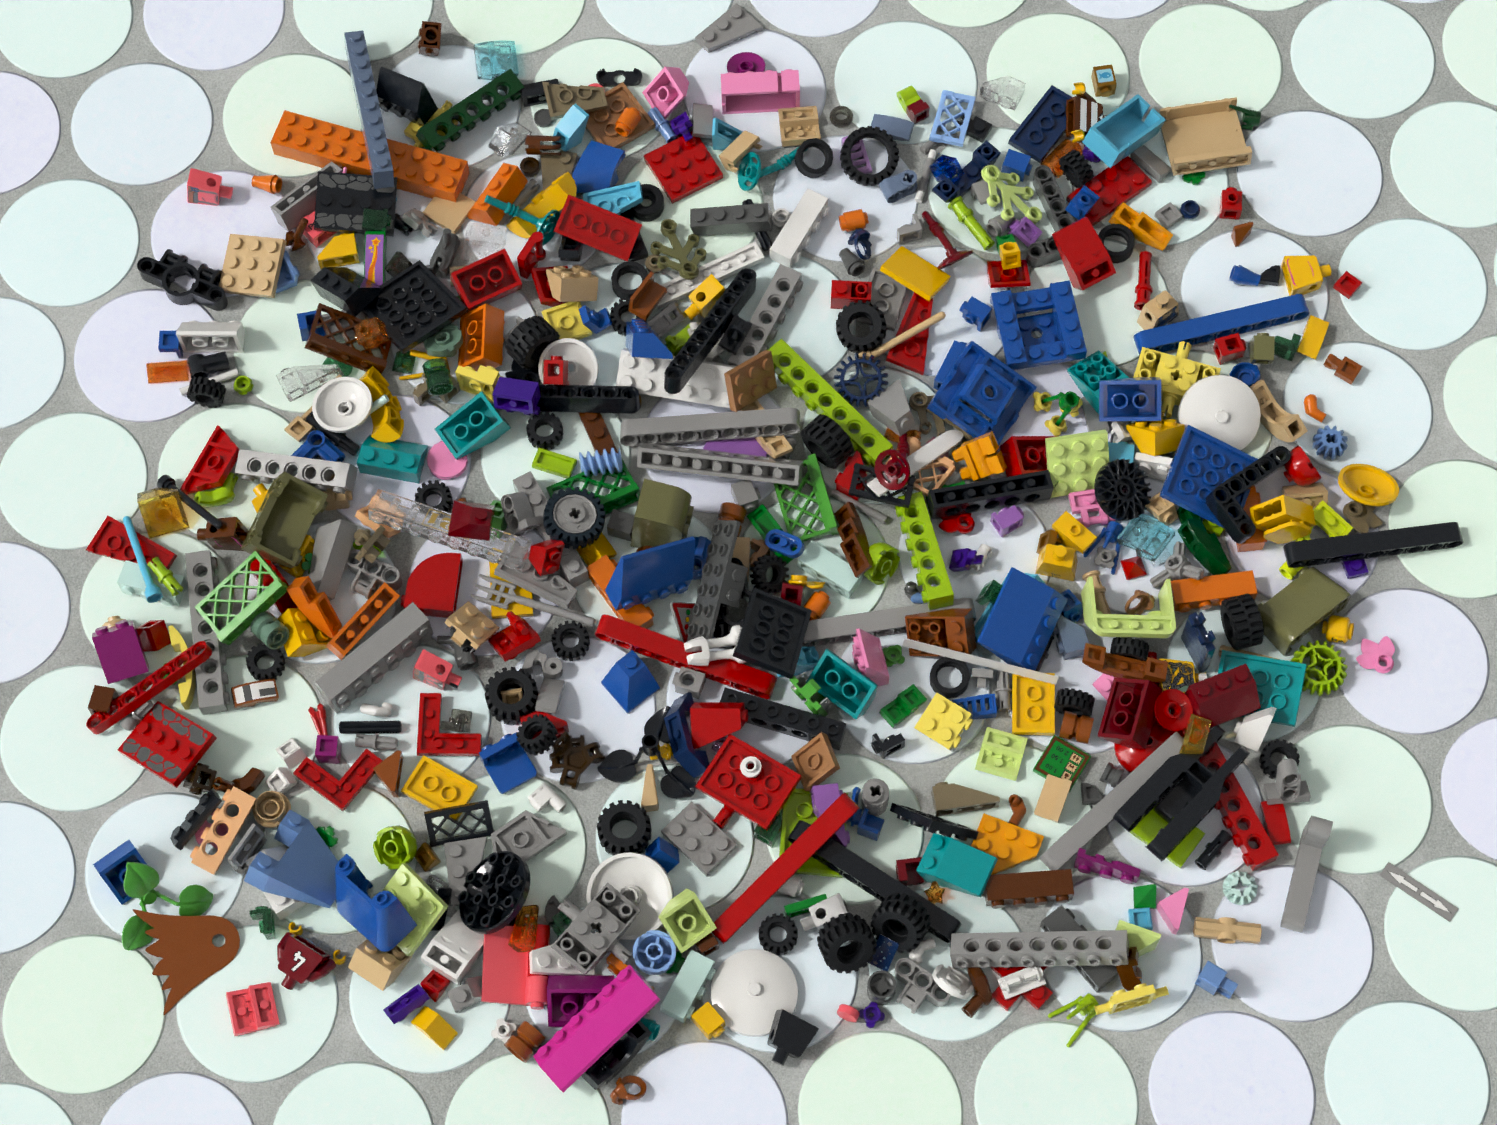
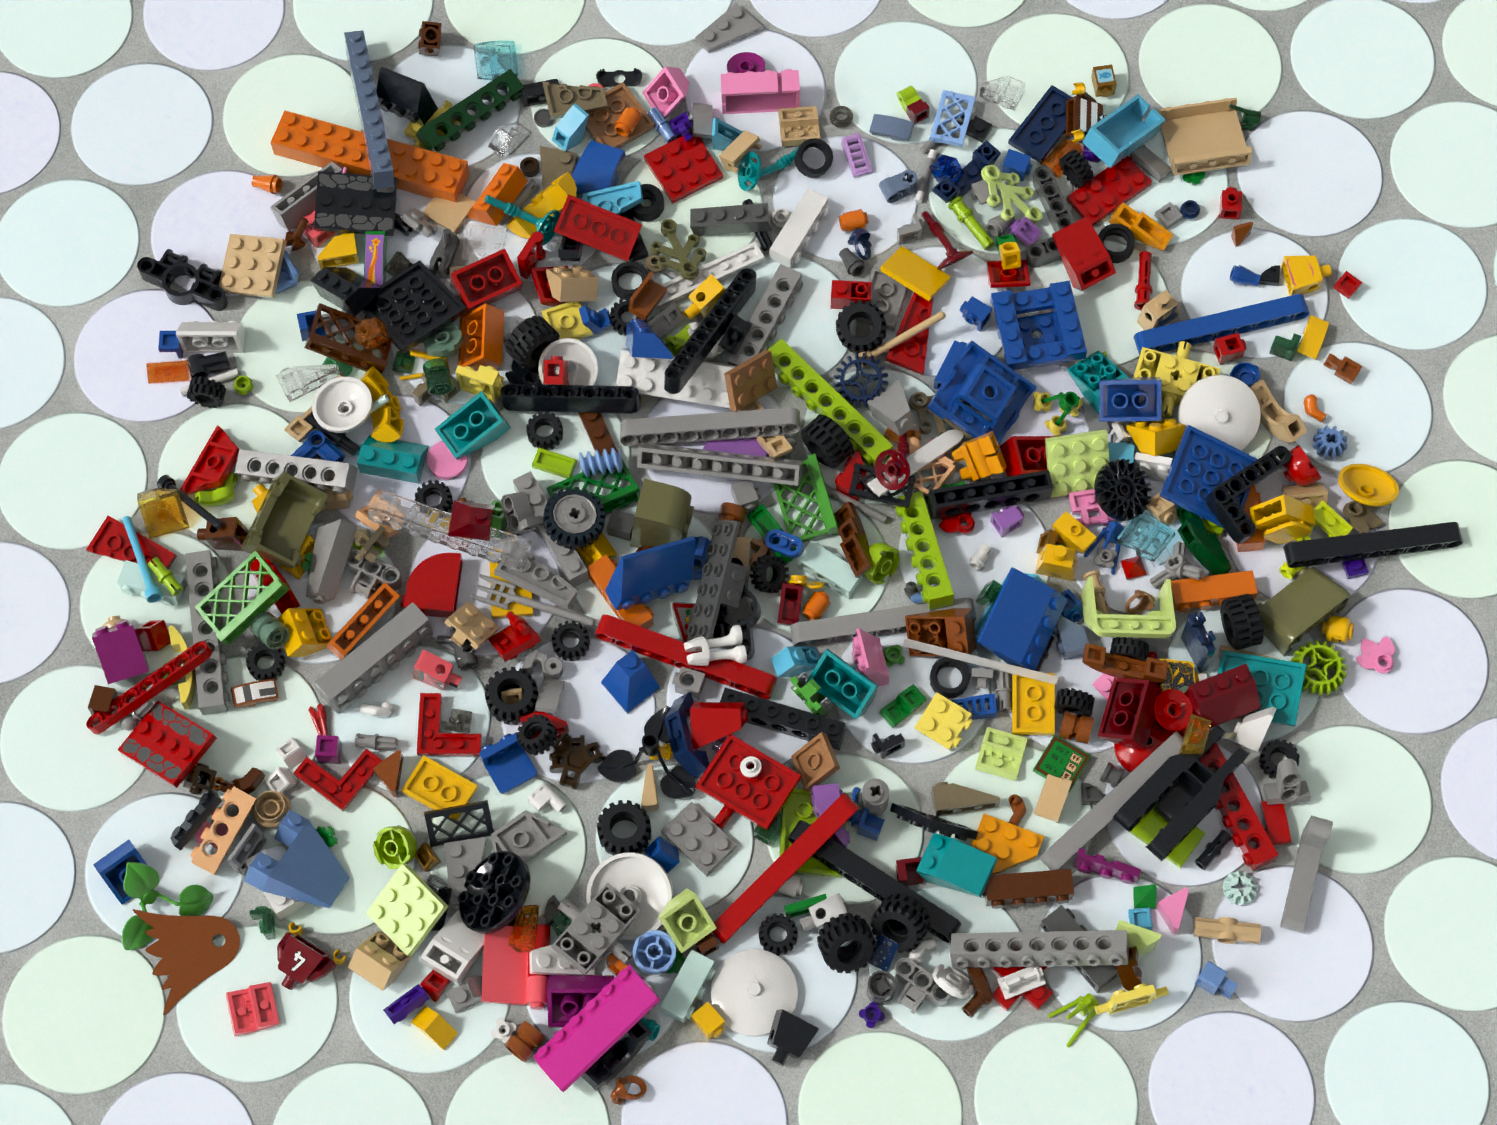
(206, 188): coral torso -> none
(314, 605): orange slope -> none
(355, 727): black axle -> none
(376, 220): clear green bracket -> none
(378, 919): blue windscreen -> none
(517, 396): dark purple brick -> none
(537, 145): reddish brown arm -> none
(546, 556): red slope -> none
(772, 633): black plate -> none
(848, 1013): coral tile -> none
(885, 139): black tyre -> none
(935, 893): clear orange piece -> none
(963, 559): dark purple plate -> none
(1082, 203): blue brick -> none
(1261, 349): olive slope -> none
(1419, 891): light grey sticker -> none

